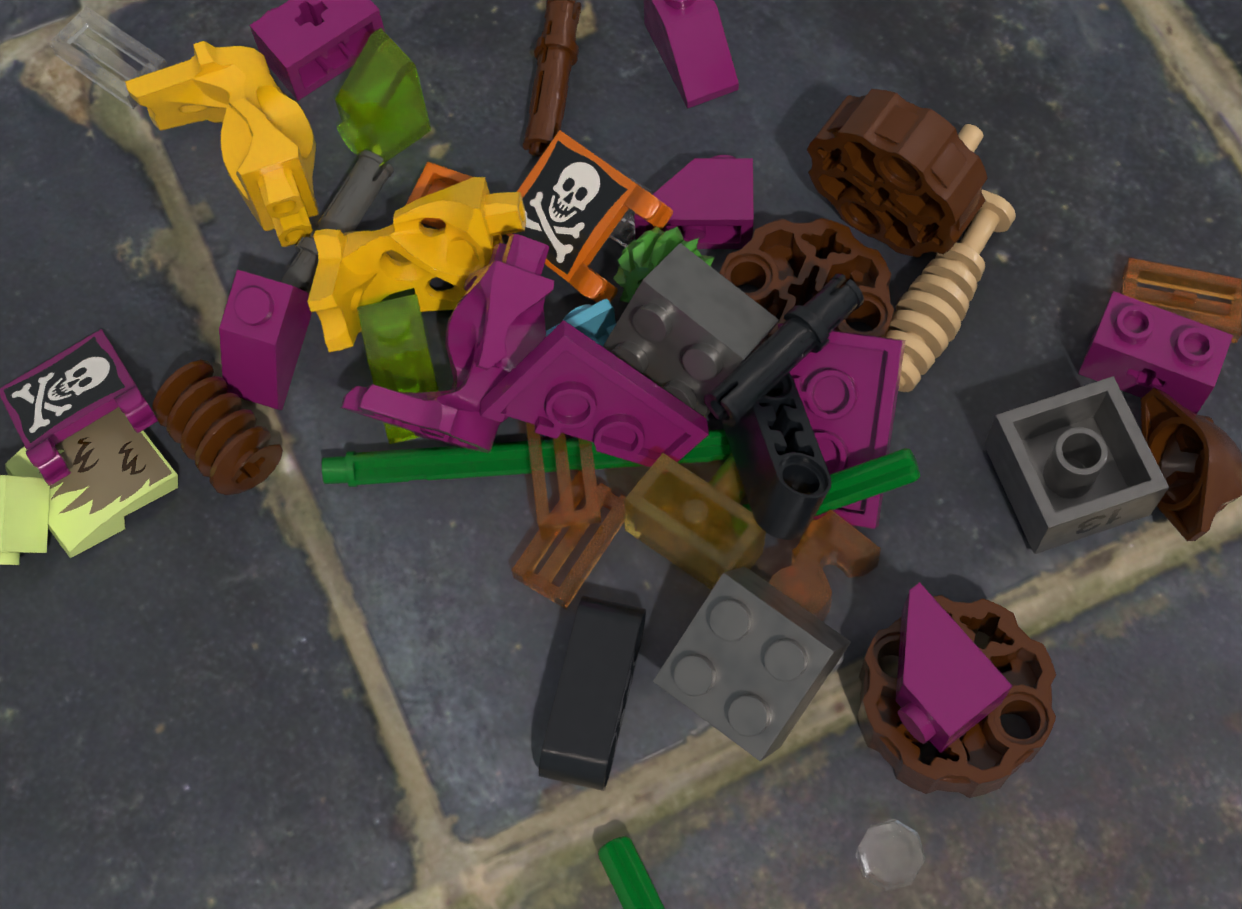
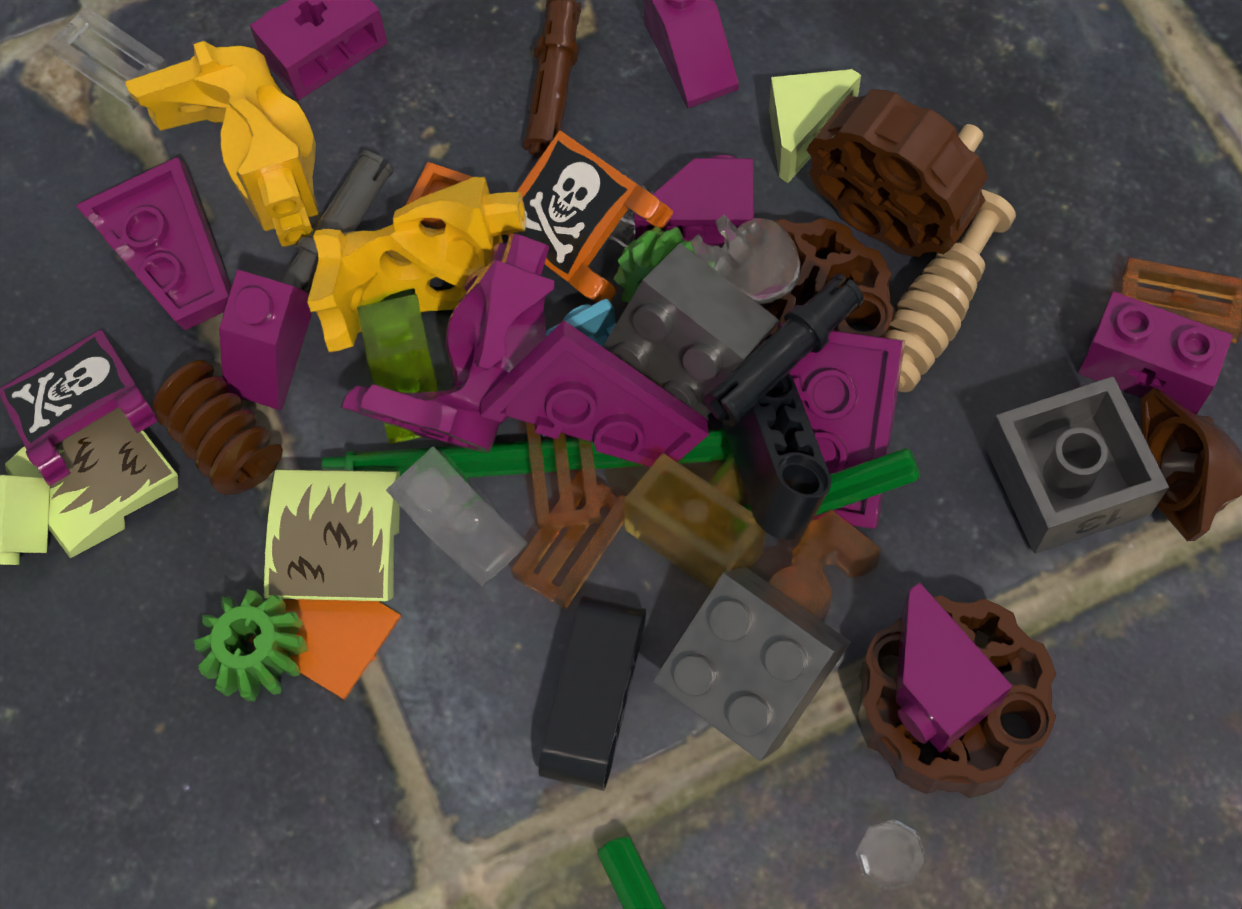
(164, 240): none -> magenta wing
(227, 645): none -> bright green gear
(331, 535): none -> slope
(340, 639): none -> orange window
(382, 101): clear neon green slope -> none
(457, 516): none -> clear slope
(755, 258): none -> clear piece
(801, 108): none -> yellowish green slope

